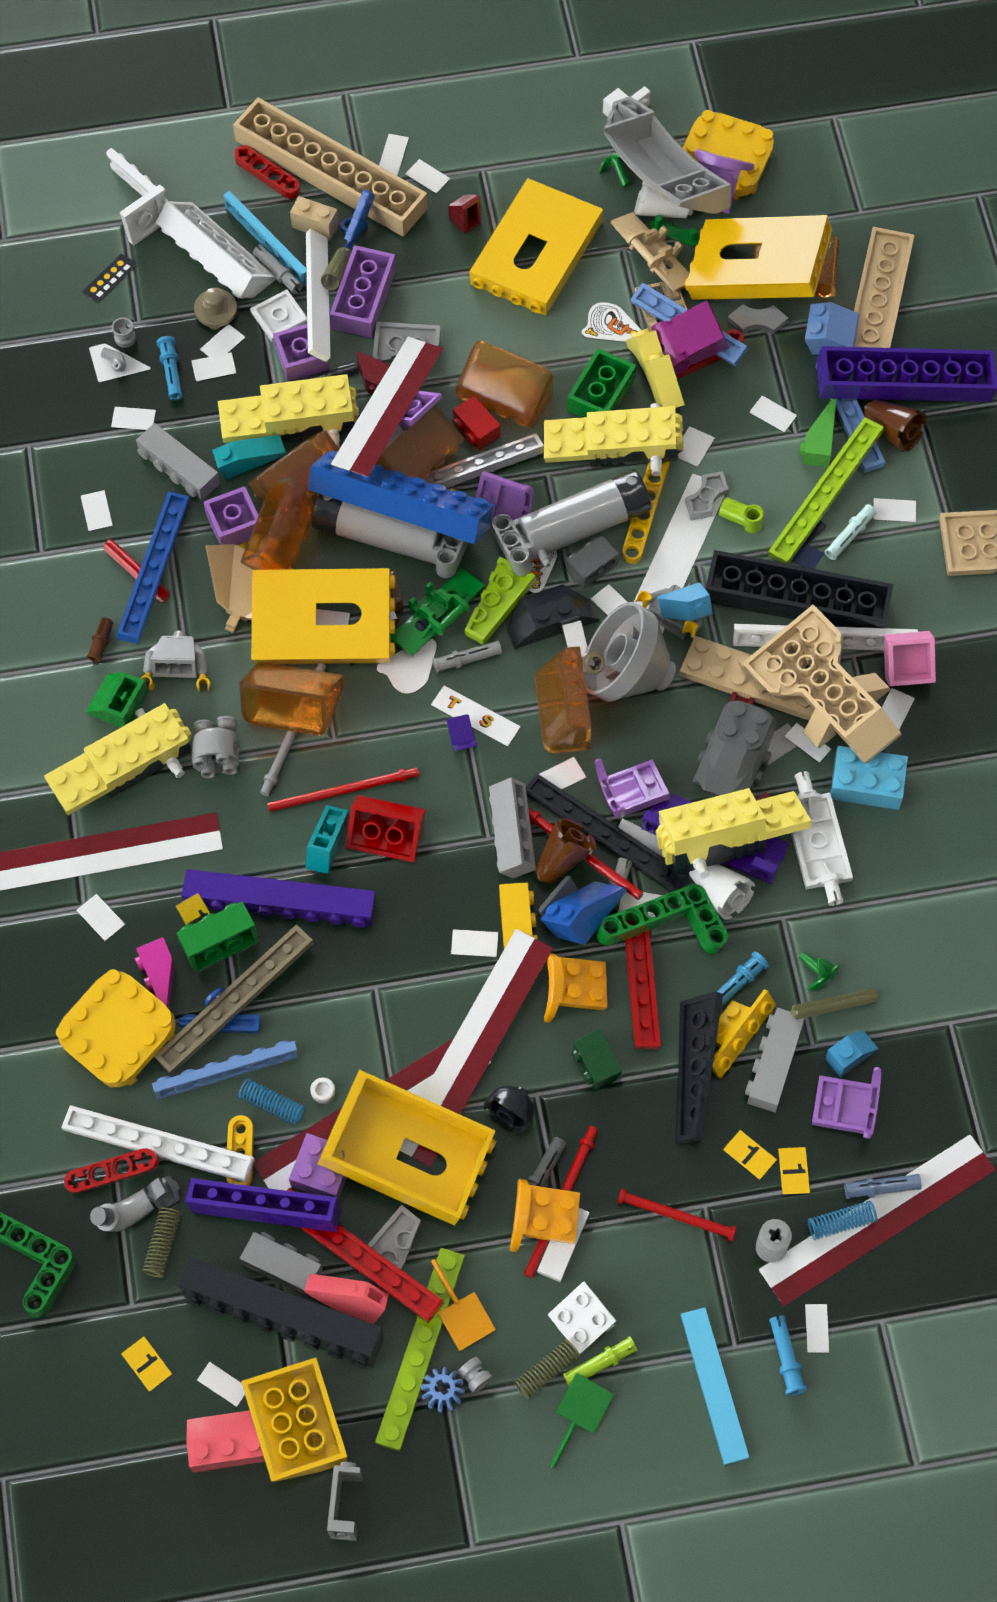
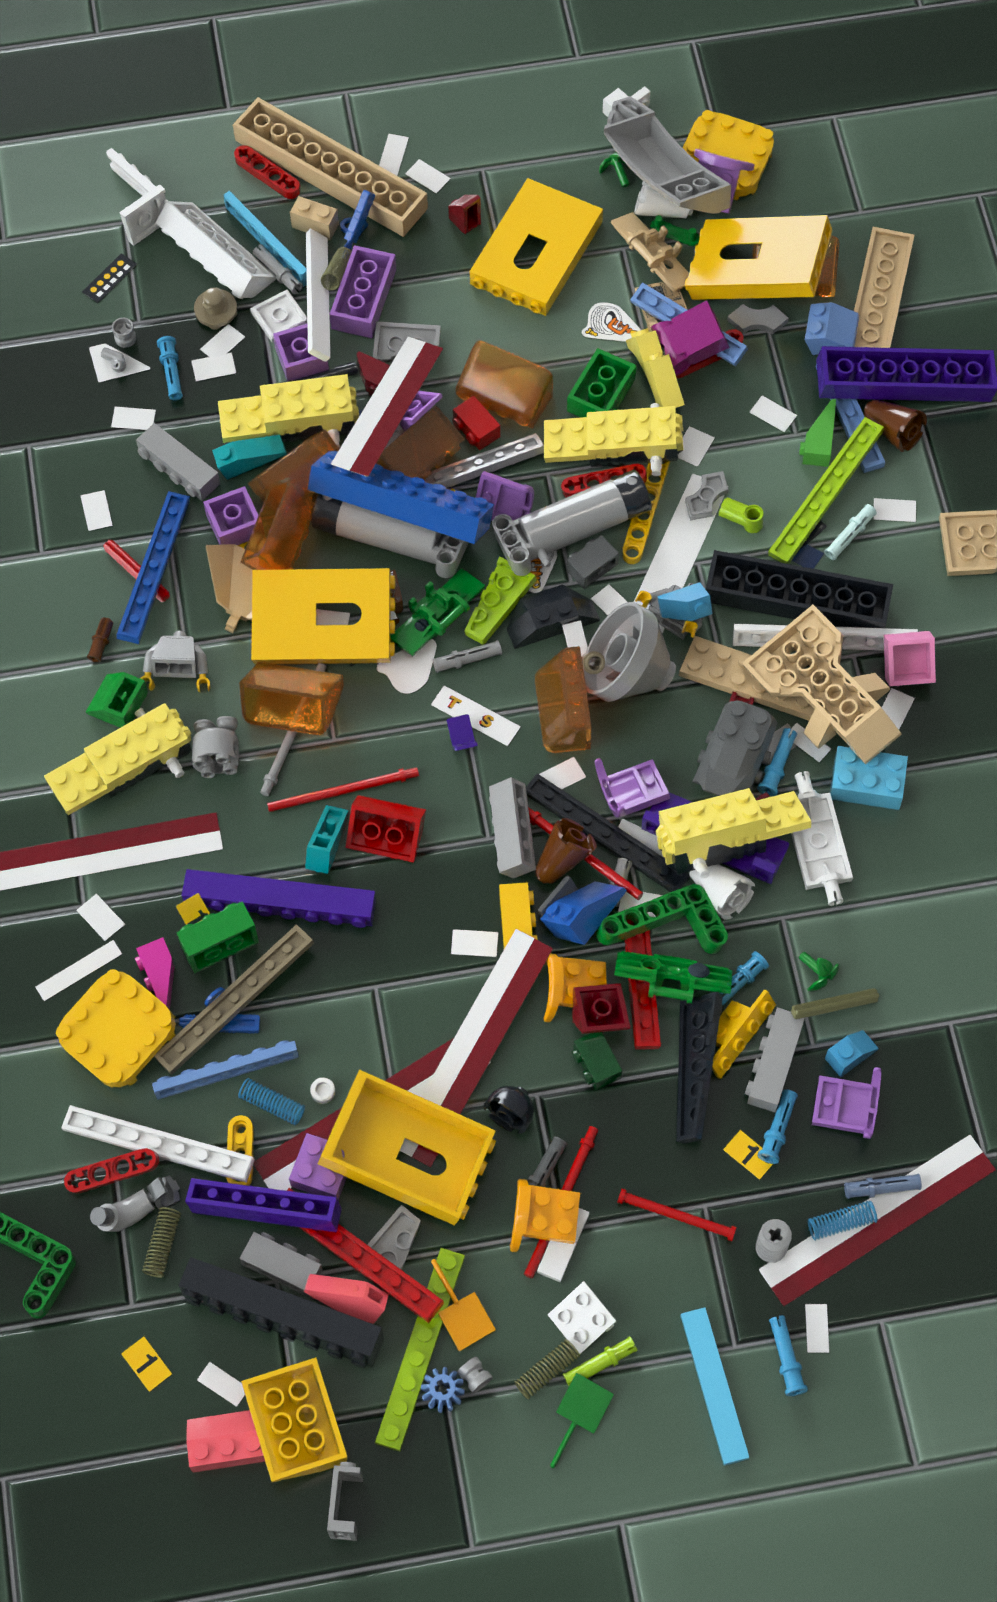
(78, 970): none -> white sticker
(600, 476): none -> red beam
(600, 1008): none -> dark red slope
(688, 971): none -> green piece
(774, 771): none -> dark azure pin
(775, 1136): none -> dark azure pin
(794, 1170): yellow sticker -> none

